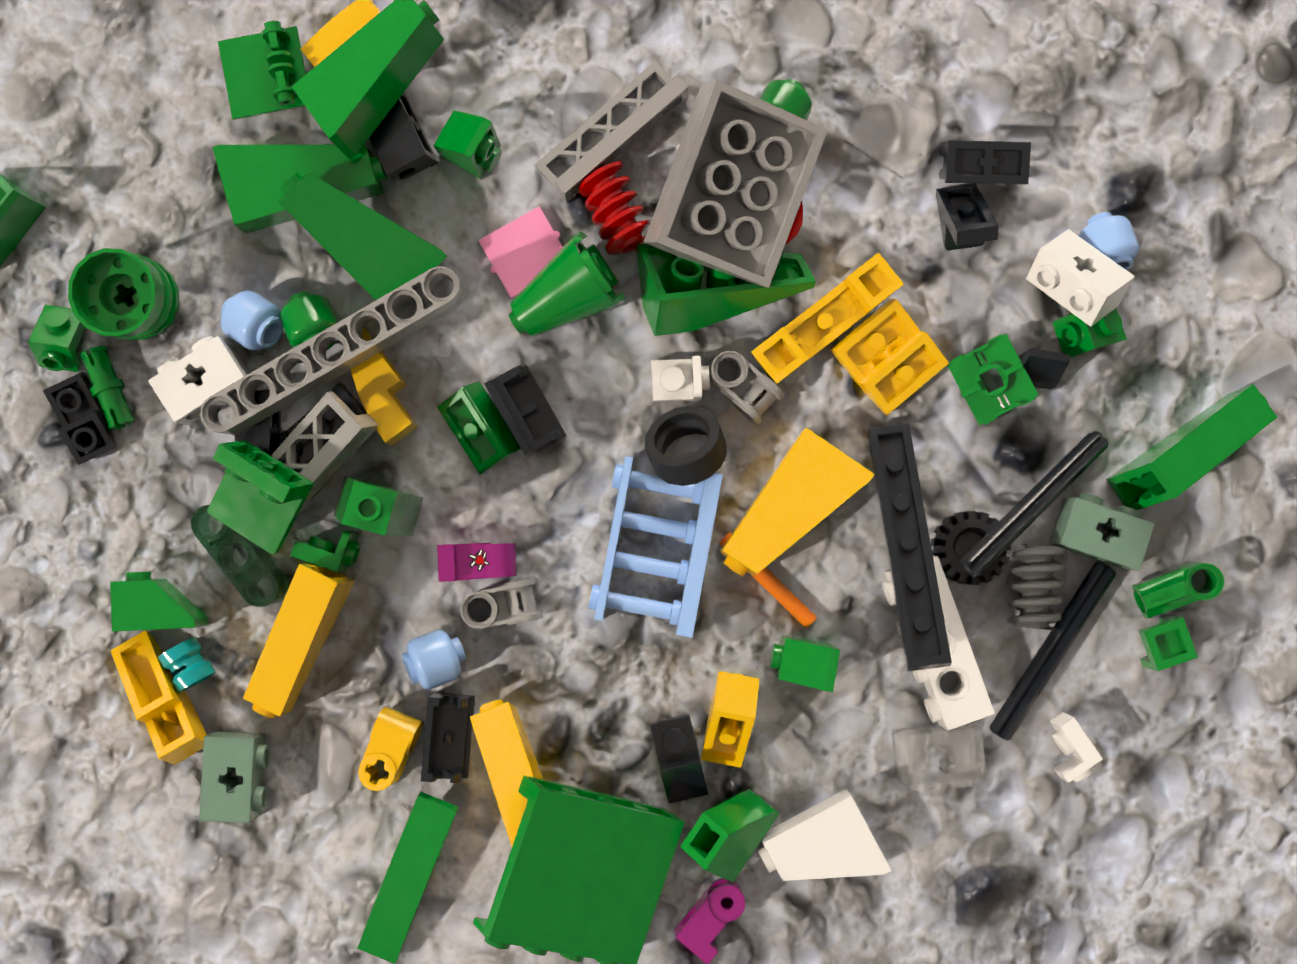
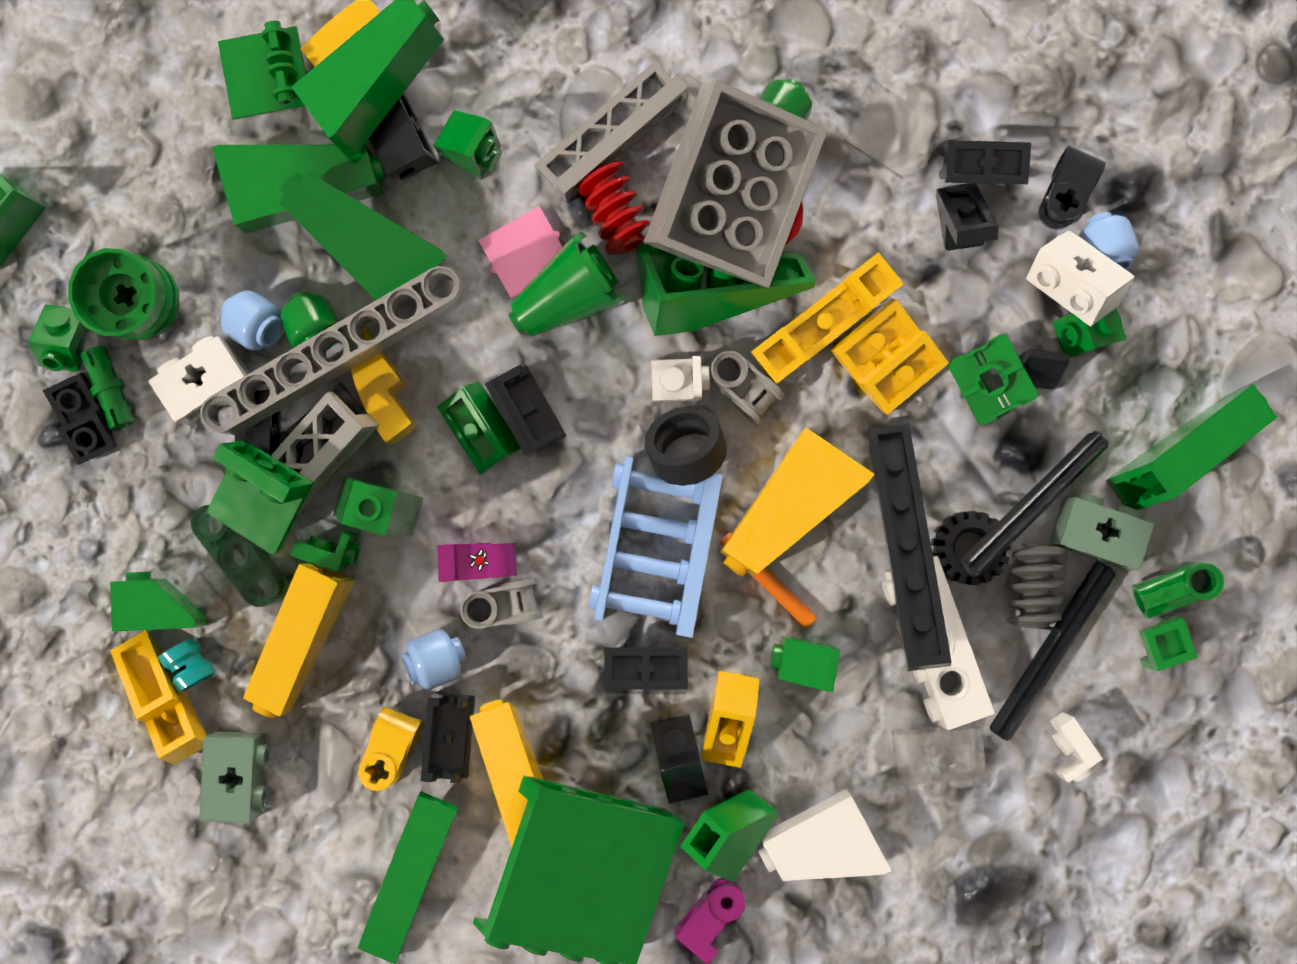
(645, 670): none -> black hinge
(1071, 184): none -> black piece

